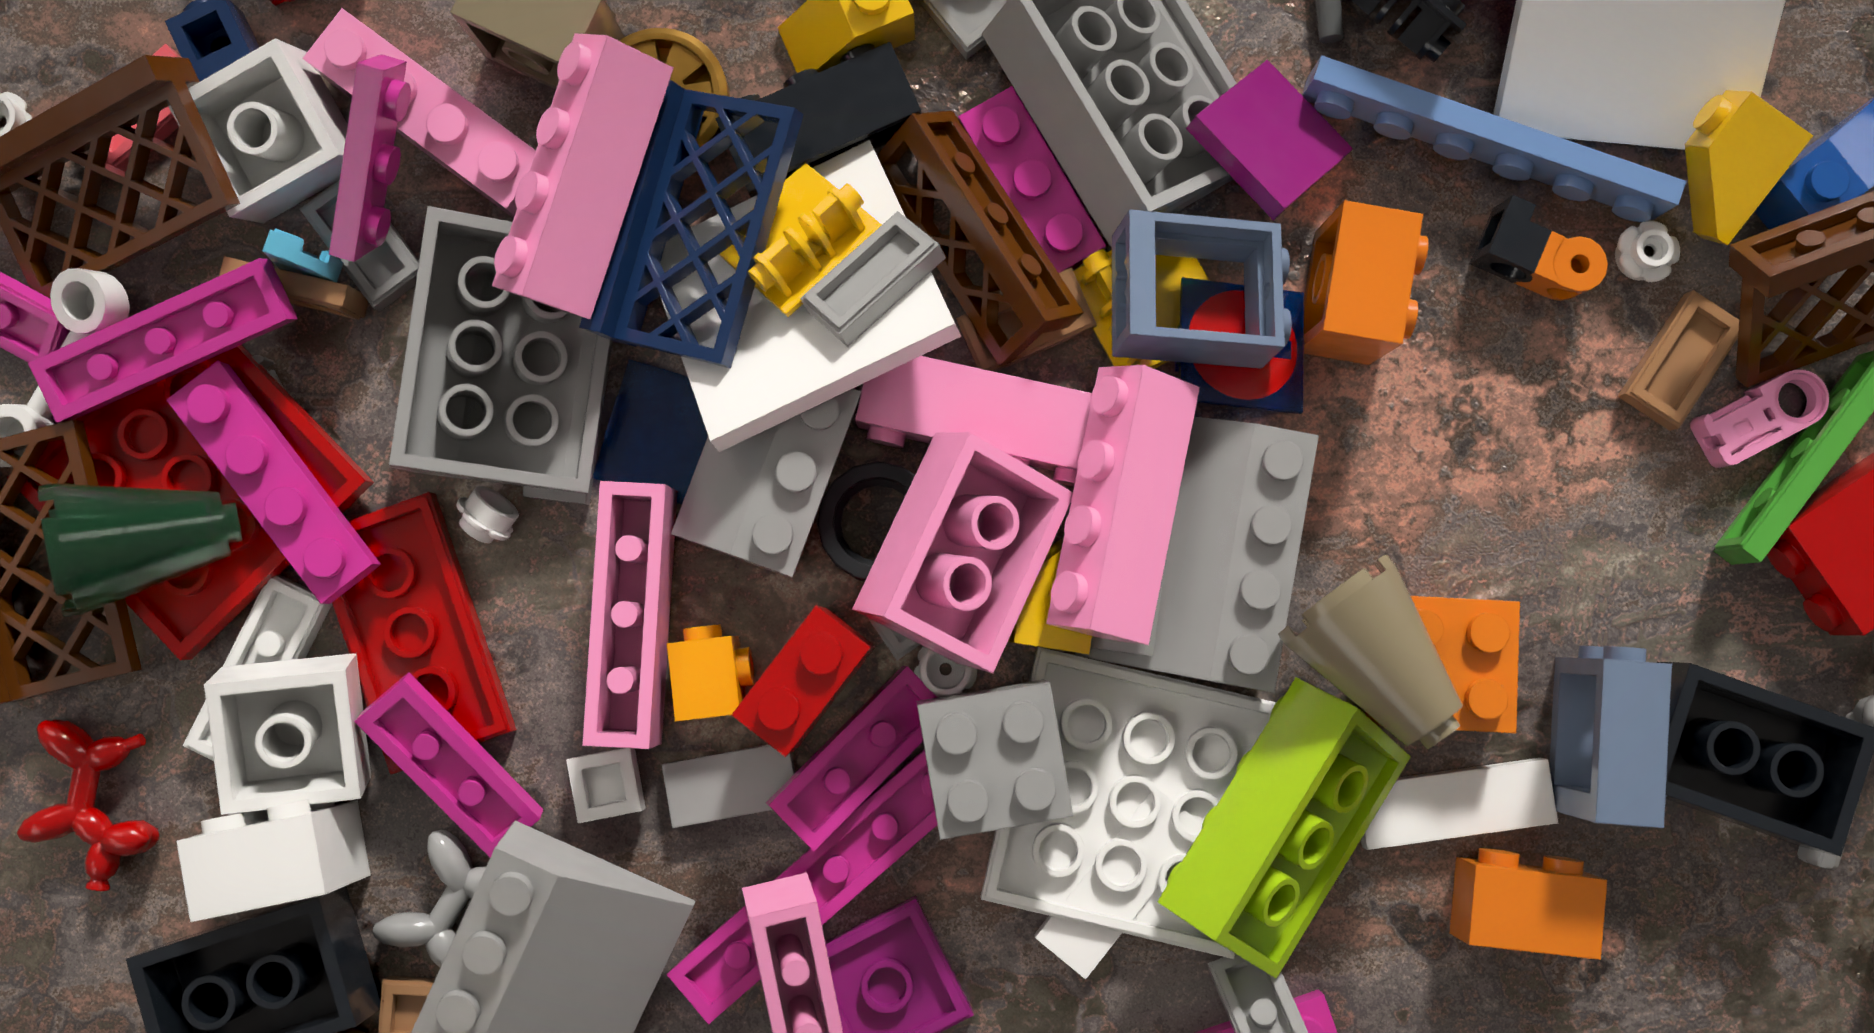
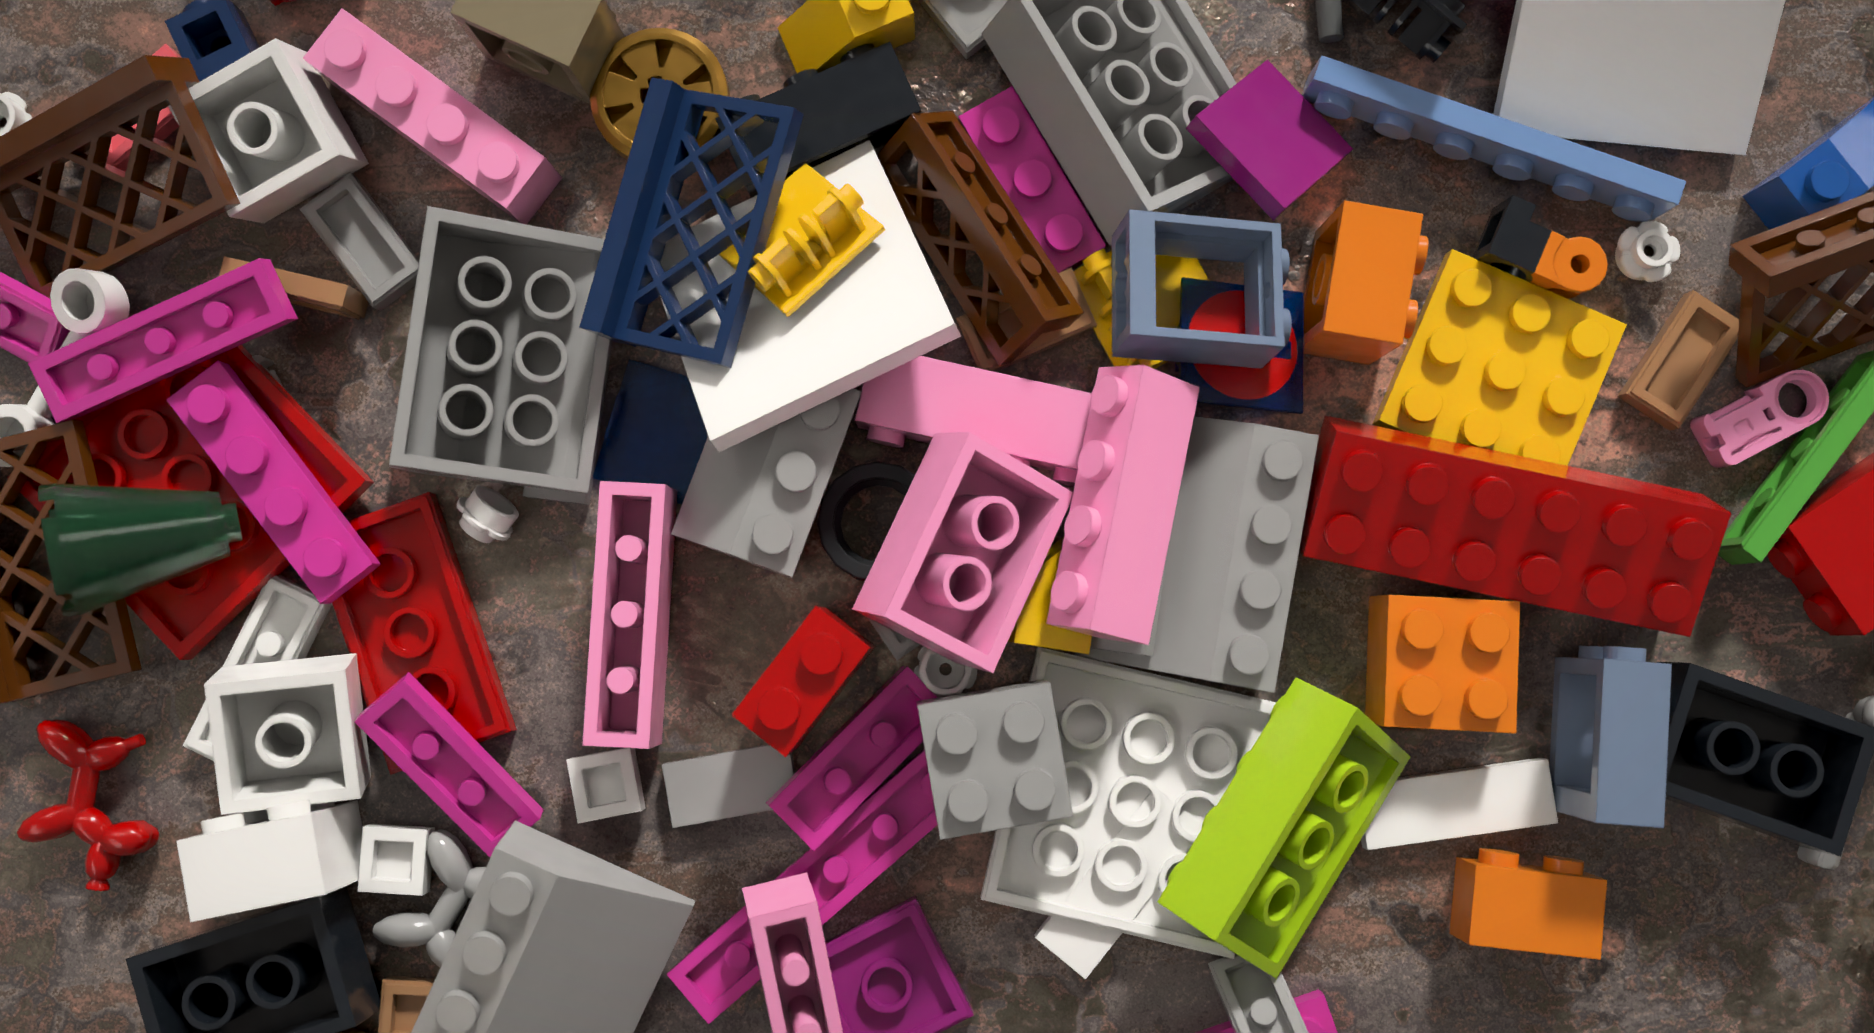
(288, 254): medium azure tile -> none
(369, 157): dark pink plate -> none
(395, 860): none -> white plate
(581, 174): bright pink brick -> none
(708, 673): light orange brick -> none
(872, 278): light grey tile -> none
(1380, 655): dark tan cone -> none
(1500, 364): none -> yellow plate
(1511, 526): none -> red brick
(1736, 160): yellow slope -> none

